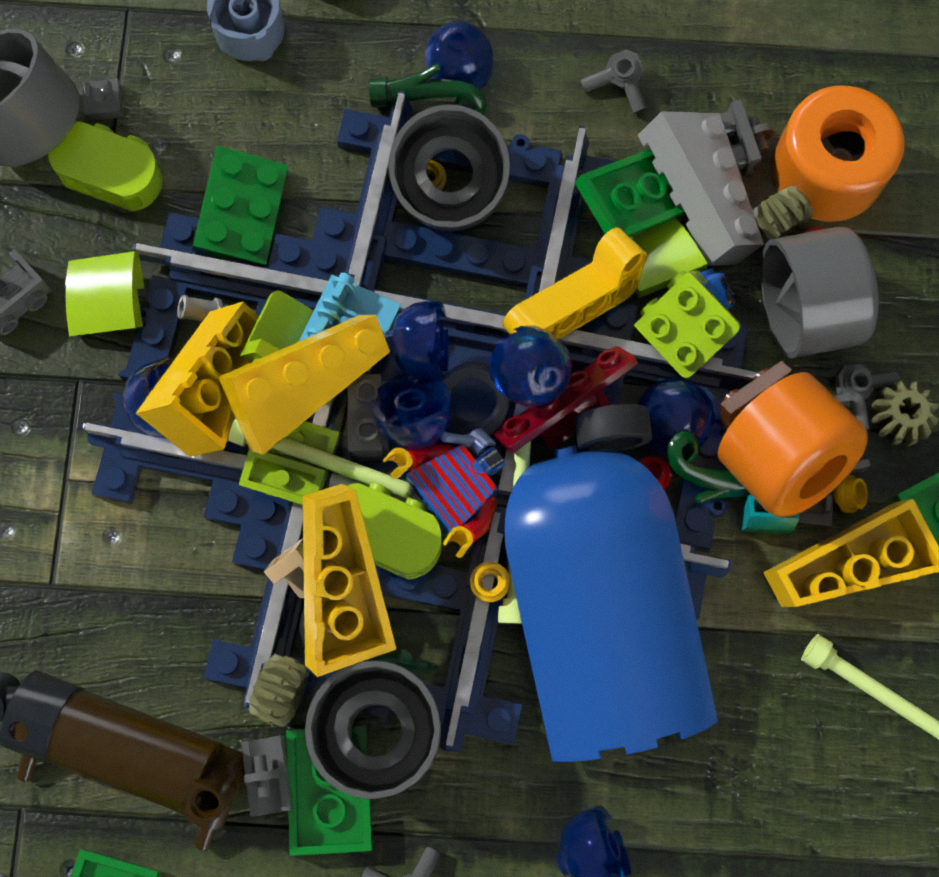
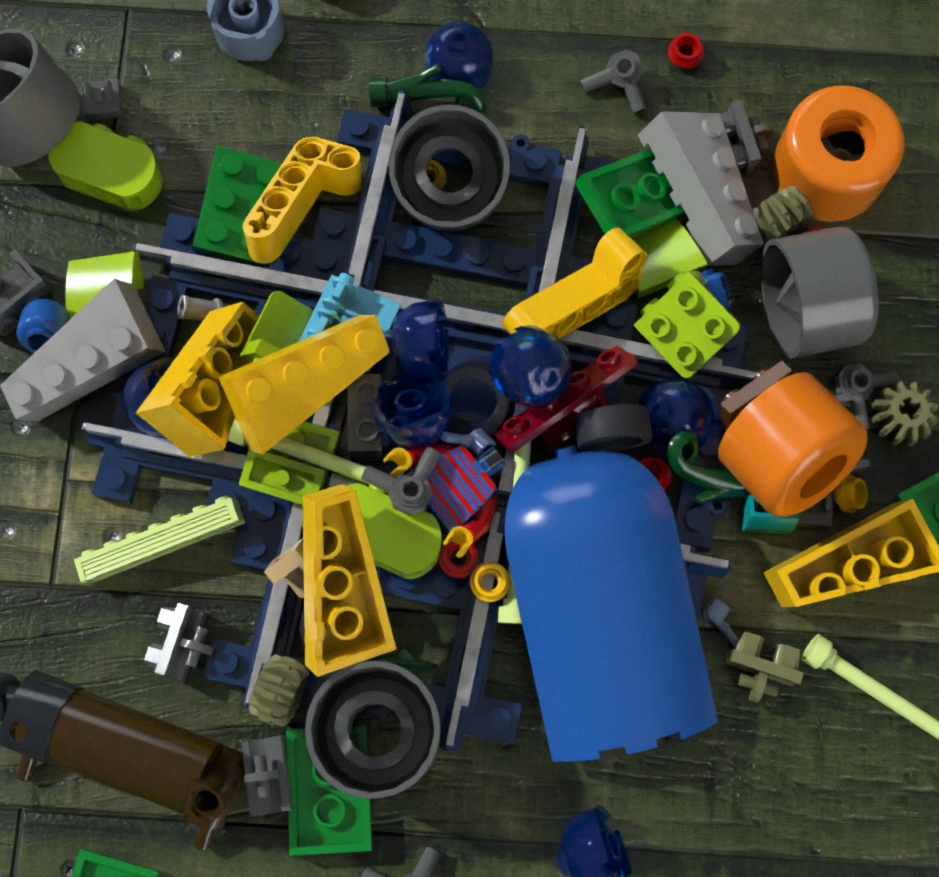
(40, 322): none -> blue head
(88, 352): none -> light grey wedge
(159, 540): none -> yellowish green piece
(182, 643): none -> dark grey hips
(307, 170): none -> yellow beam
(410, 491): none -> dark grey piece
(454, 570): none -> red plate
(689, 43): none -> red plate
(714, 614): none -> sand blue hand
(781, 669): none -> olive hips

